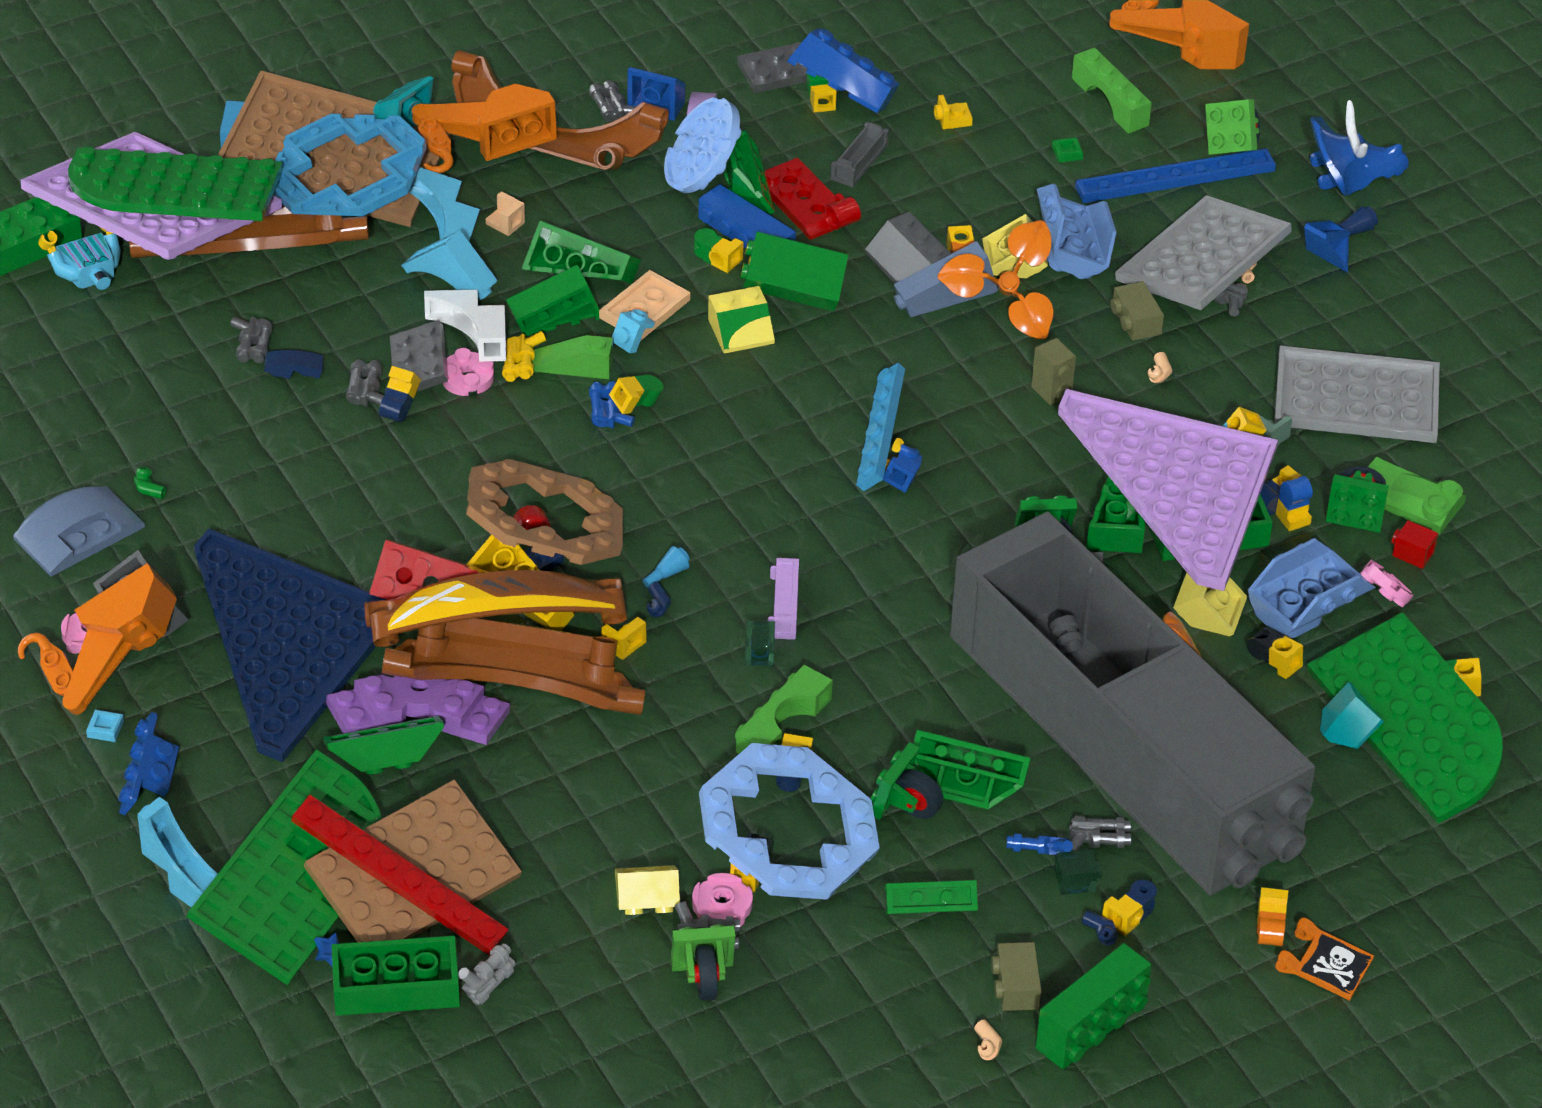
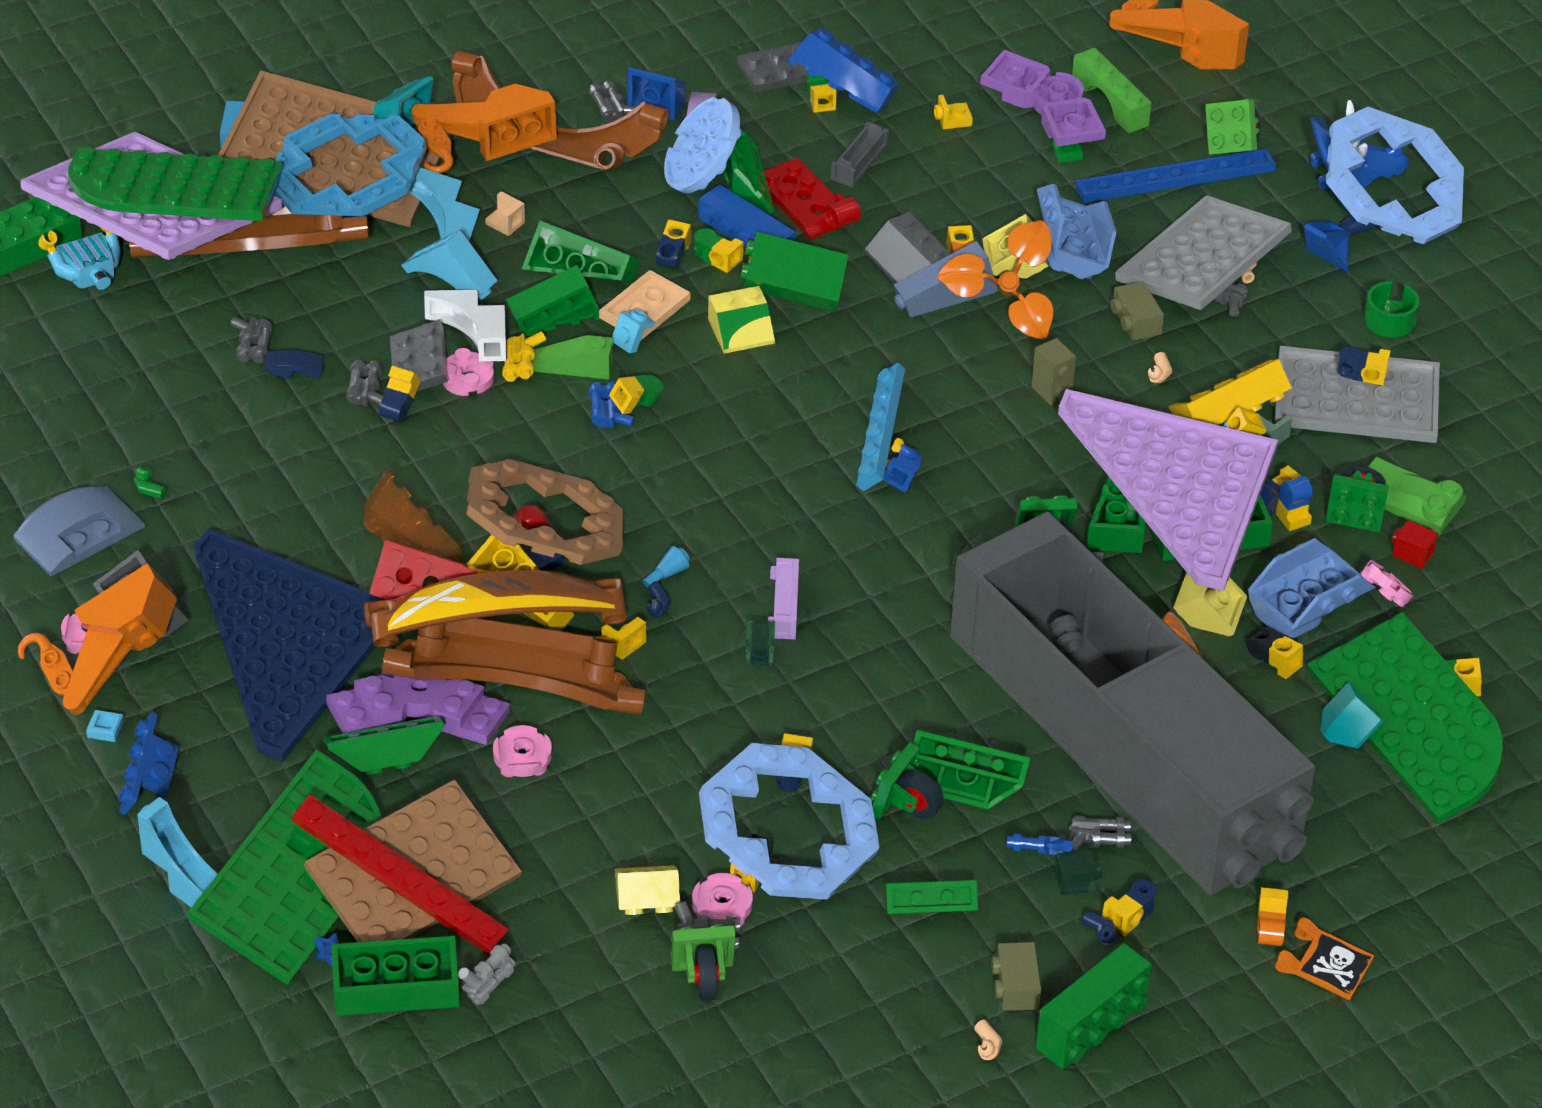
(396, 518): none -> clear orange wedge
(522, 765): none -> bright pink plate
(673, 246): none -> dark blue leg
(803, 694): bright green arch -> none
(1058, 98): none -> medium lavender plate
(1251, 389): none -> yellow wedge
(1363, 365): none -> leg
(1390, 317): none -> green piece
(1392, 216): none -> light blue plate

